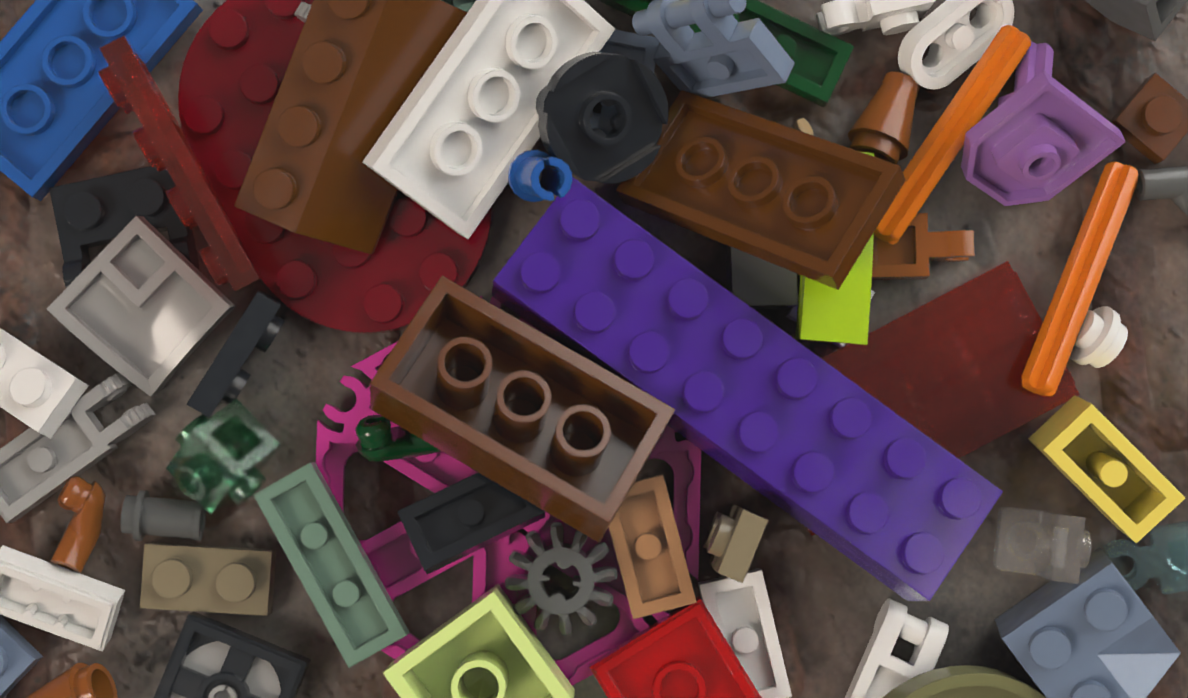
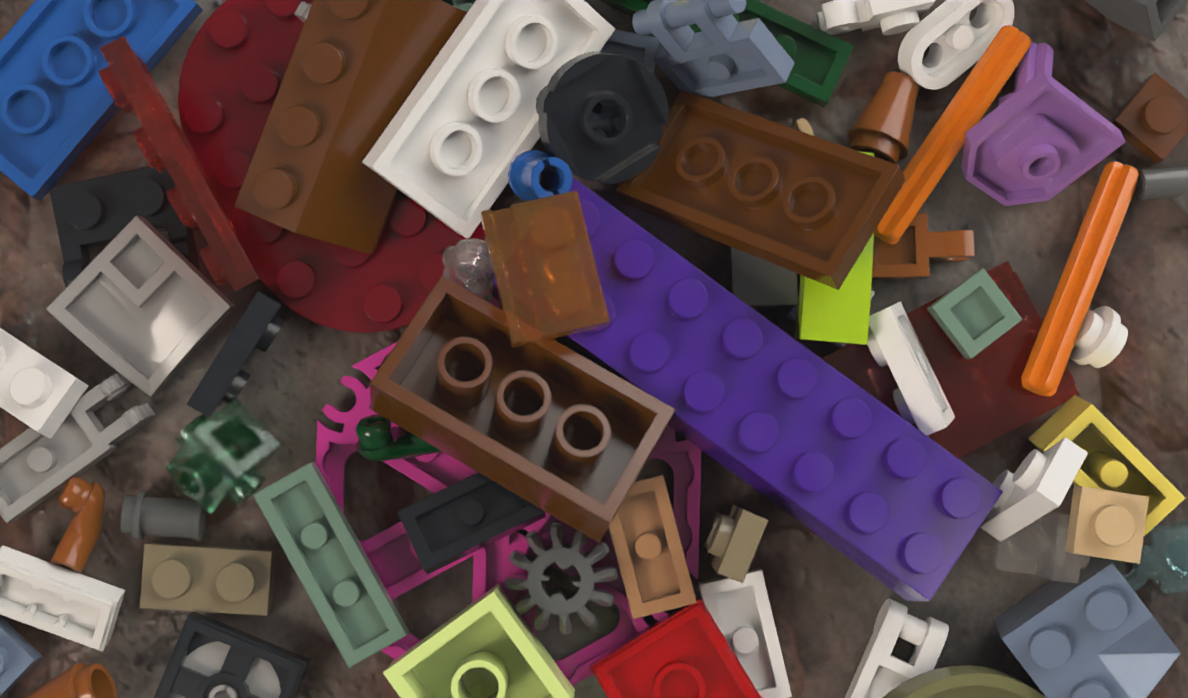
(469, 266): none -> clear plate
(544, 269): none -> clear orange plate
(919, 391): none -> white plate
(974, 314): none -> sand green plate
(1033, 489): none -> white plate
(1106, 524): none -> tan plate

